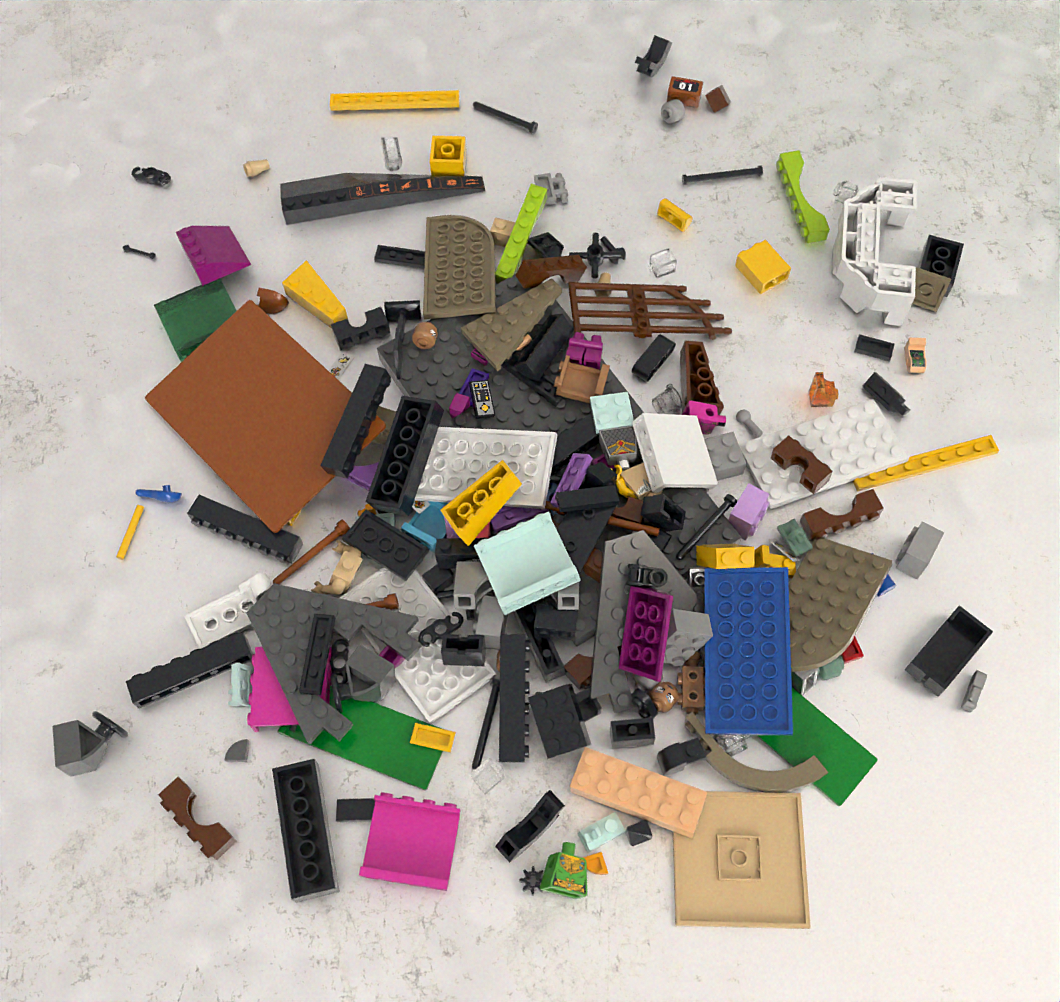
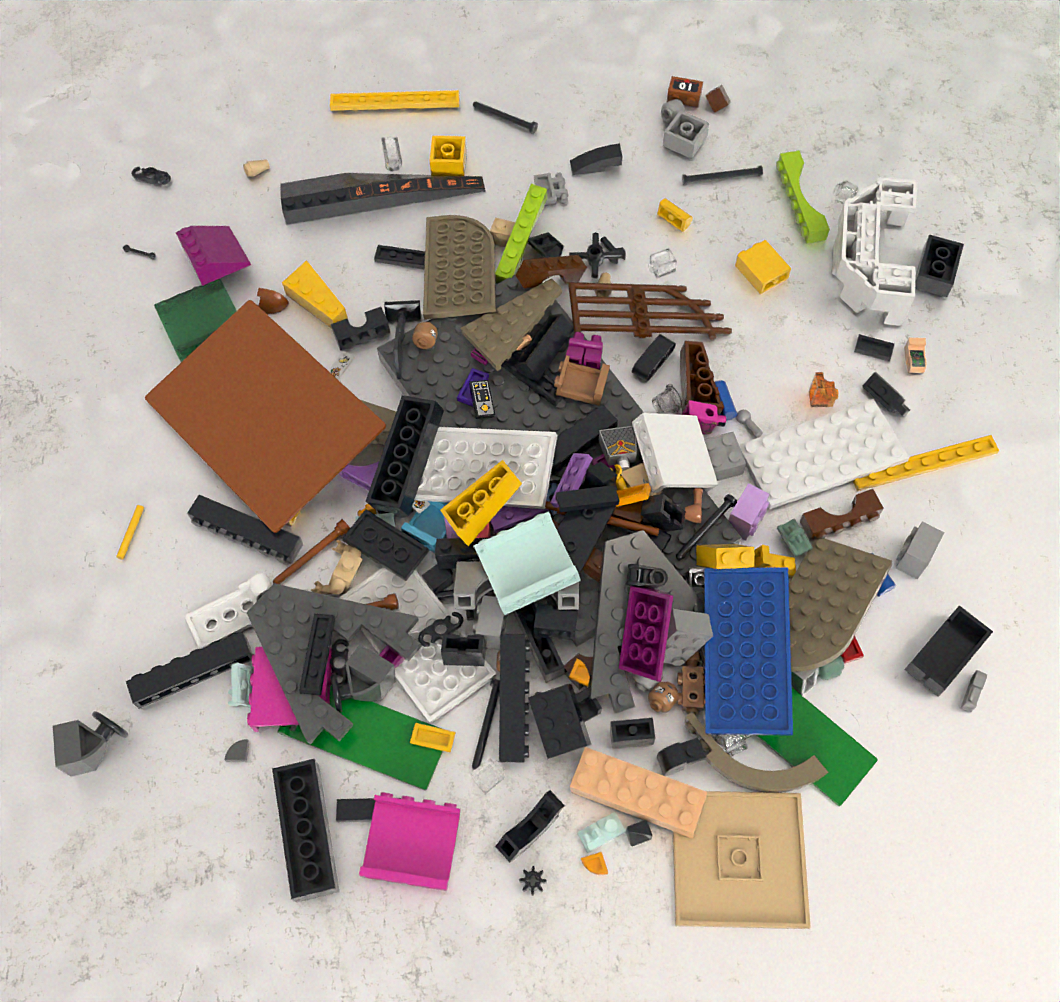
(163, 496): blue piece -> none
(180, 799): reddish brown arch -> none
(356, 421): black brick -> none
(459, 404): magenta slope -> none
(565, 873): bright green torso -> none
(580, 673): none -> light orange tile
(597, 159): none -> black slope
(611, 411): light aqua plate -> none
(633, 494): none -> light orange tile
(644, 704): black plate -> none
(655, 57): black arch -> none
(685, 134): none -> light grey brick
(694, 511): none -> nougat bar
(729, 409): none -> blue brick
(783, 549): clear sticker -> none
(791, 452): reddish brown arch -> none
(929, 289): dark tan plate -> none

